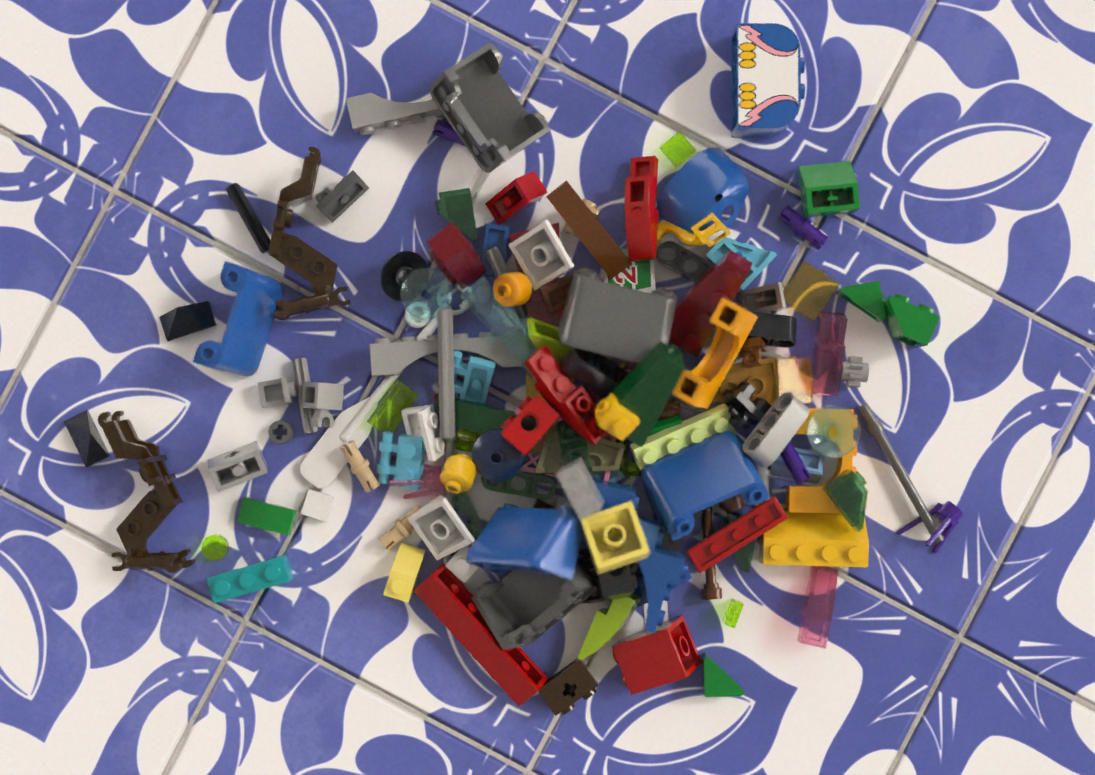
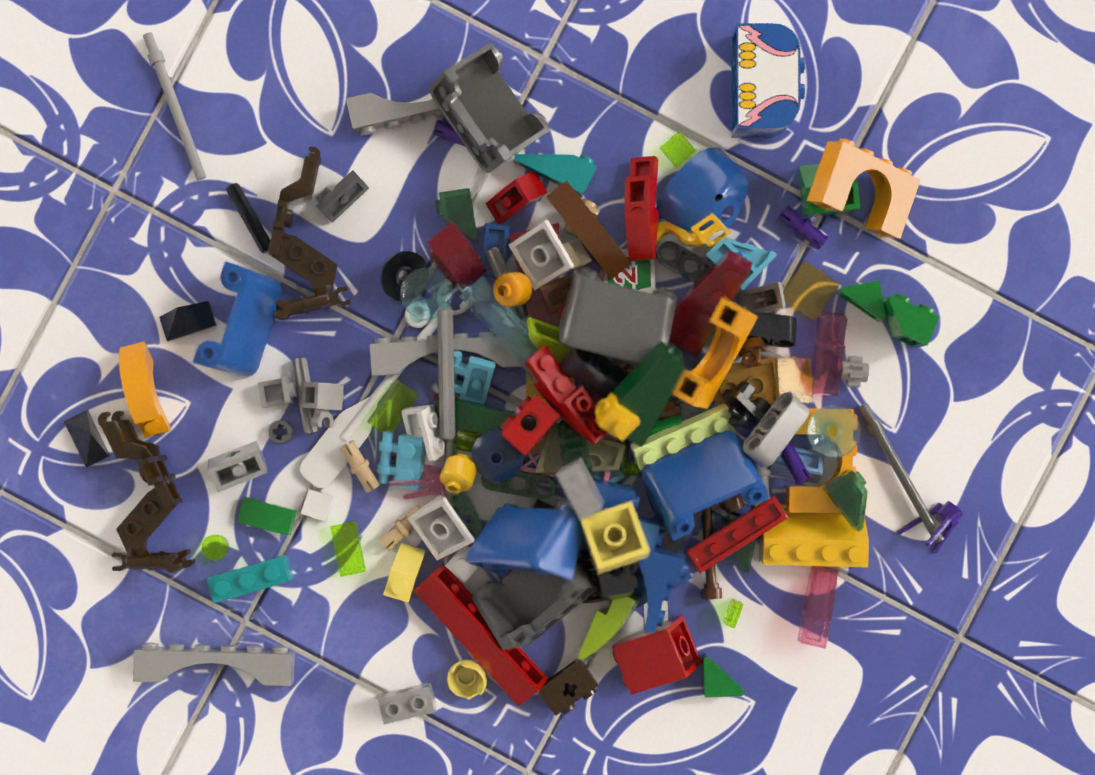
(140, 391): none -> light orange arch
(157, 60): none -> light grey bar
(268, 666): none -> light grey arch
(348, 548): none -> clear neon green tile
(407, 703): none -> light grey brick
(467, 679): none -> light yellow hair
(559, 168): none -> teal slope
(577, 254): none -> dark tan slope
(893, 186): none -> arch

